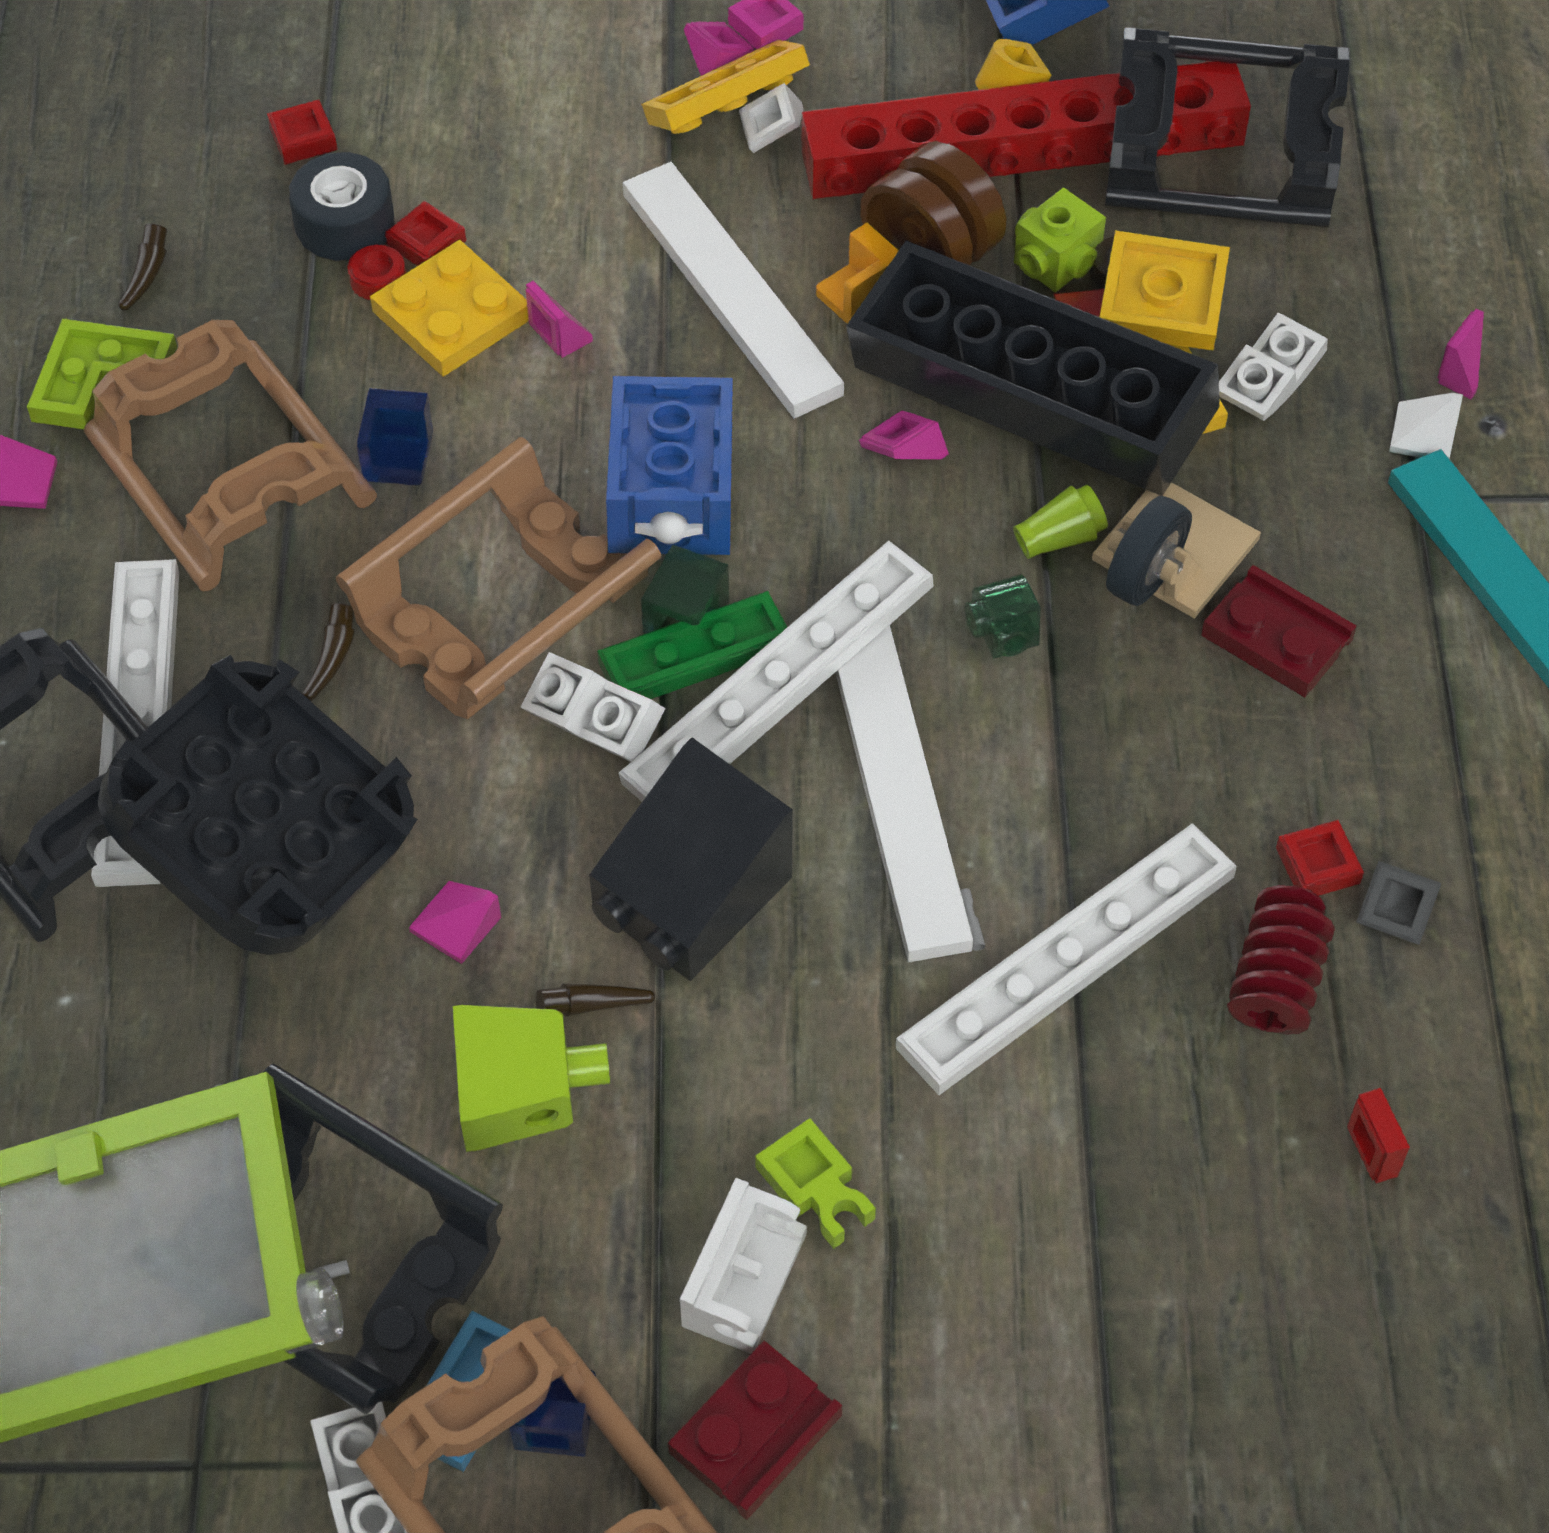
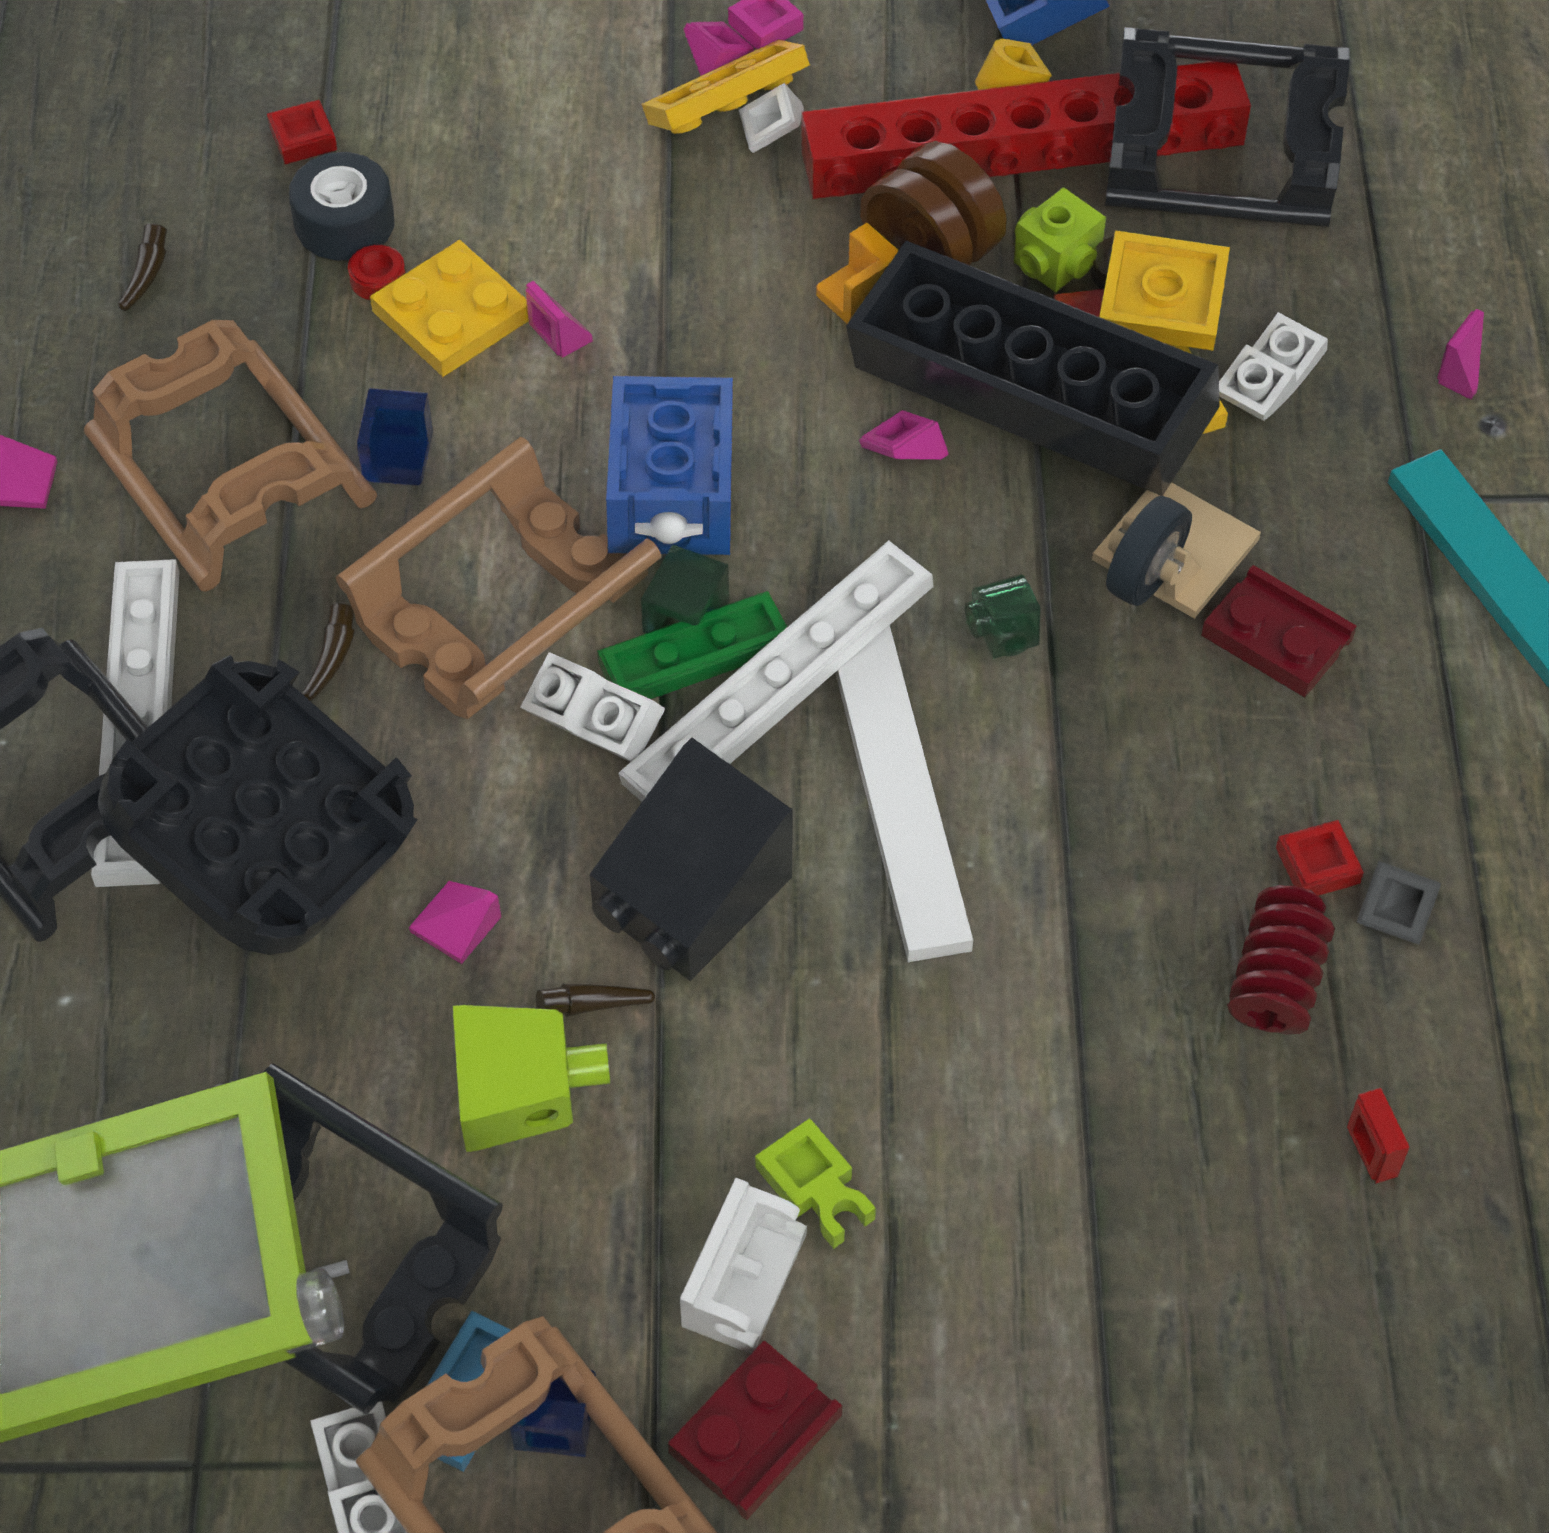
(80, 360): lime plate -> none
(424, 233): red tile -> none
(733, 290): white tile -> none
(978, 941): light grey piece -> none
(1063, 522): lime cone -> none
(1064, 959): white tile -> none
(1426, 425): white slope -> none

